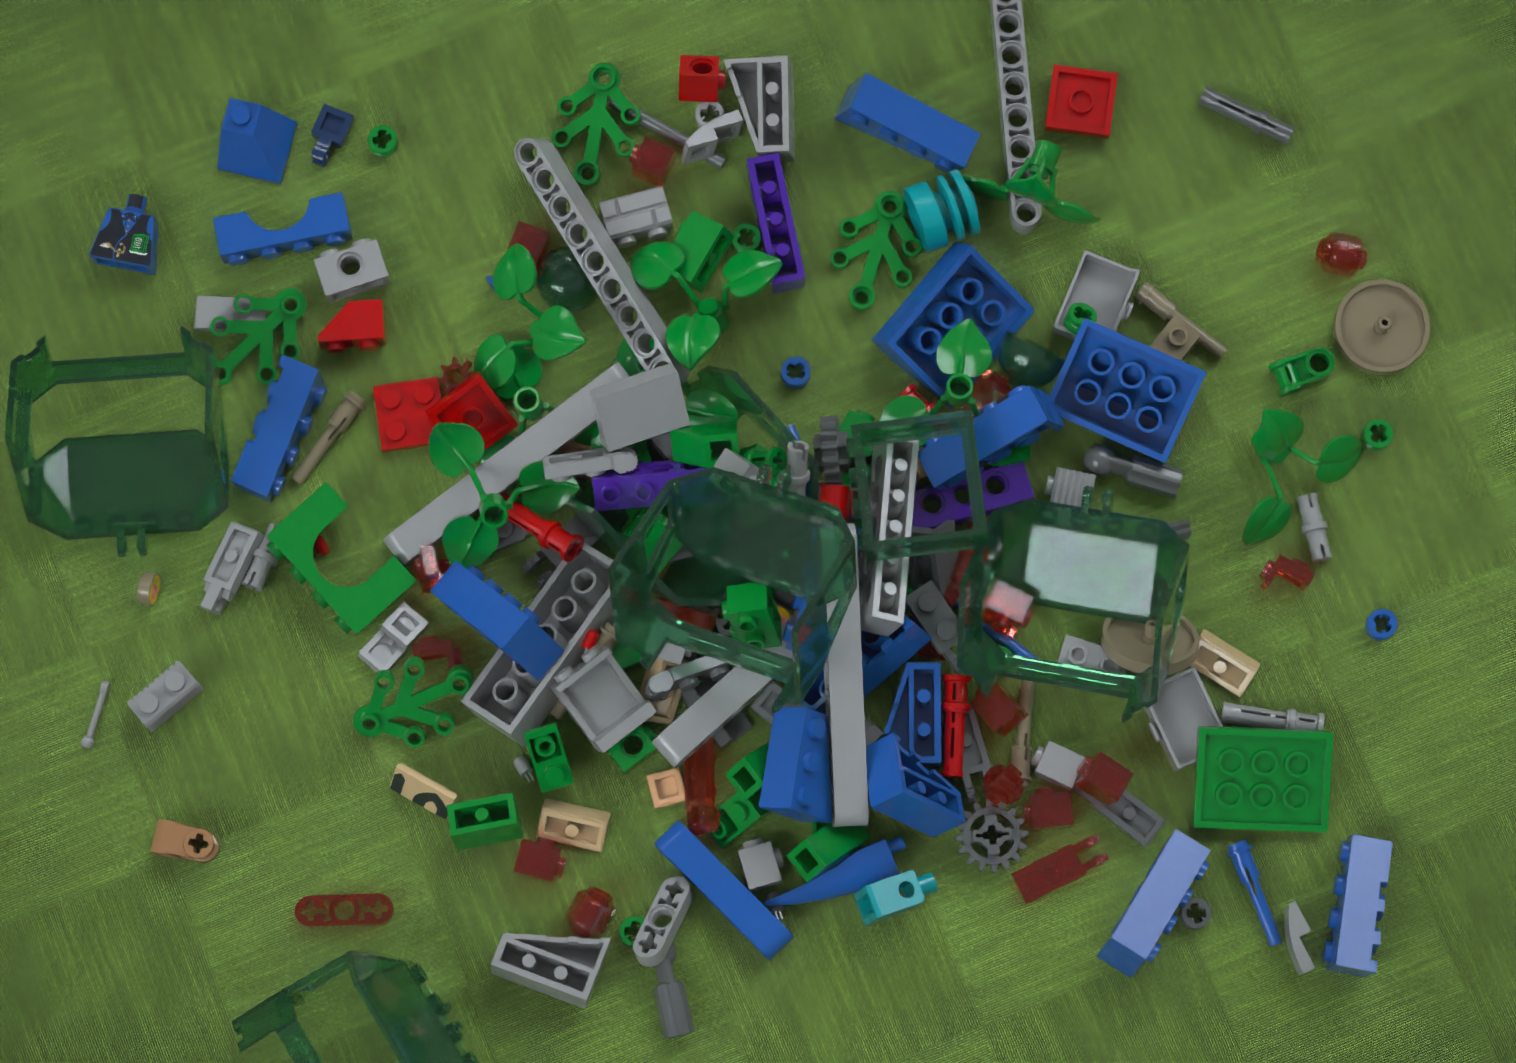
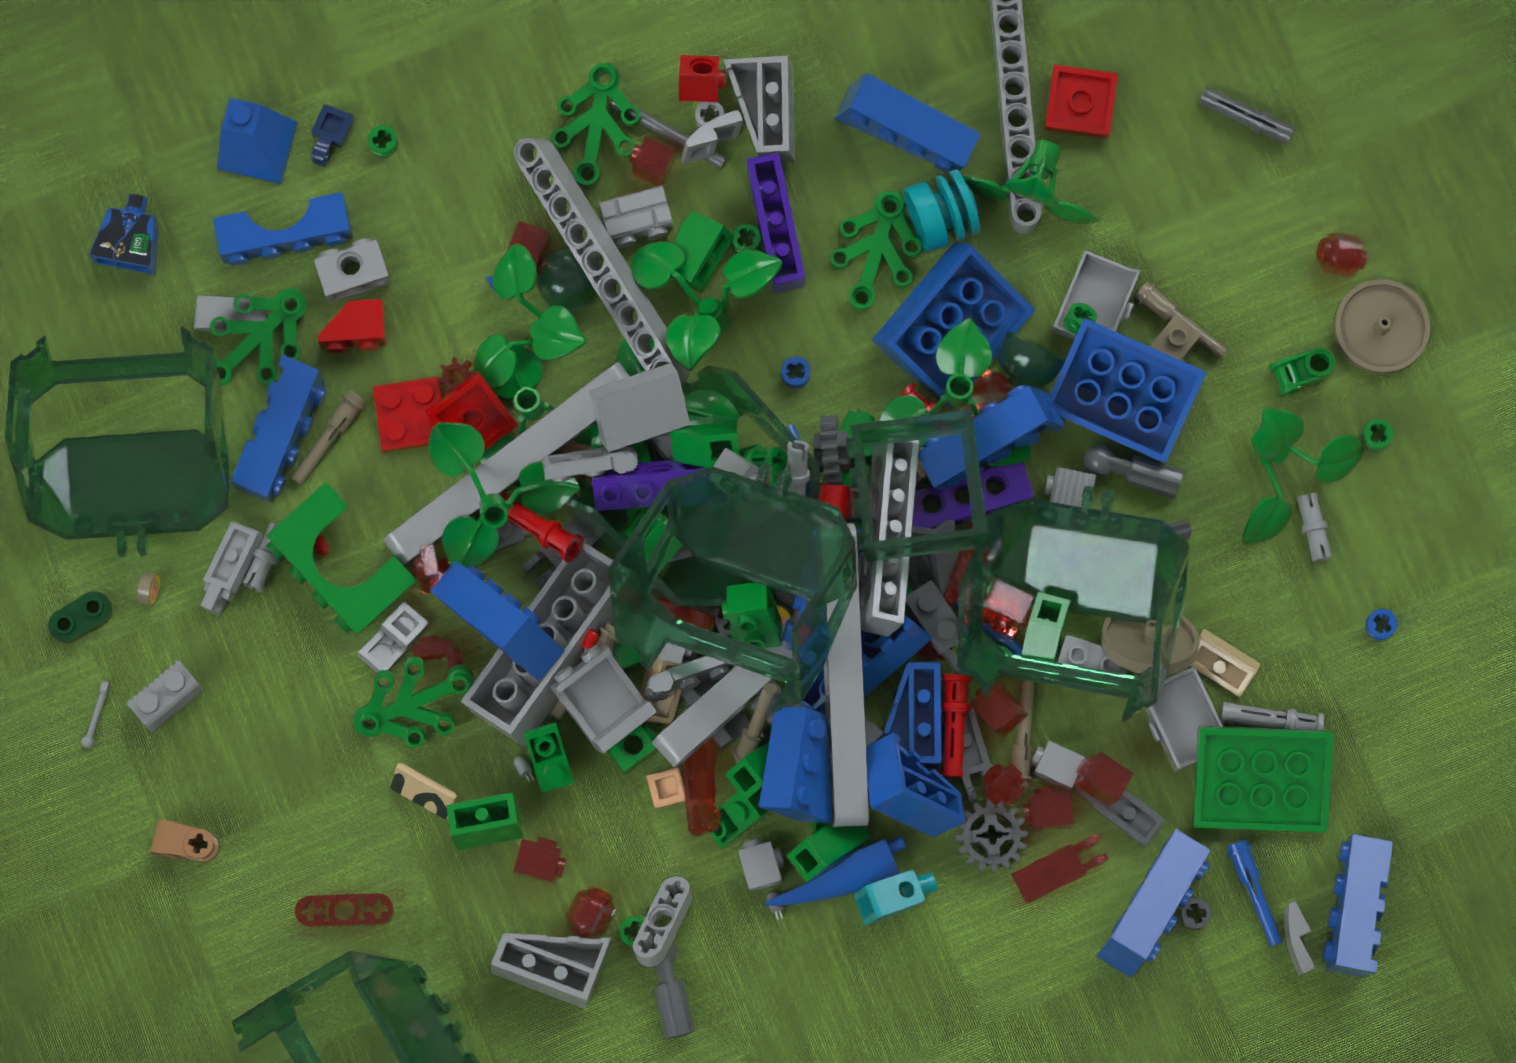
(81, 620): none -> dark green plate
(573, 824): tan slope -> none
(723, 890): blue beam -> none
(753, 733): none -> dark tan pin
(1046, 627): none -> slope
(1292, 571): clear red bracket -> none

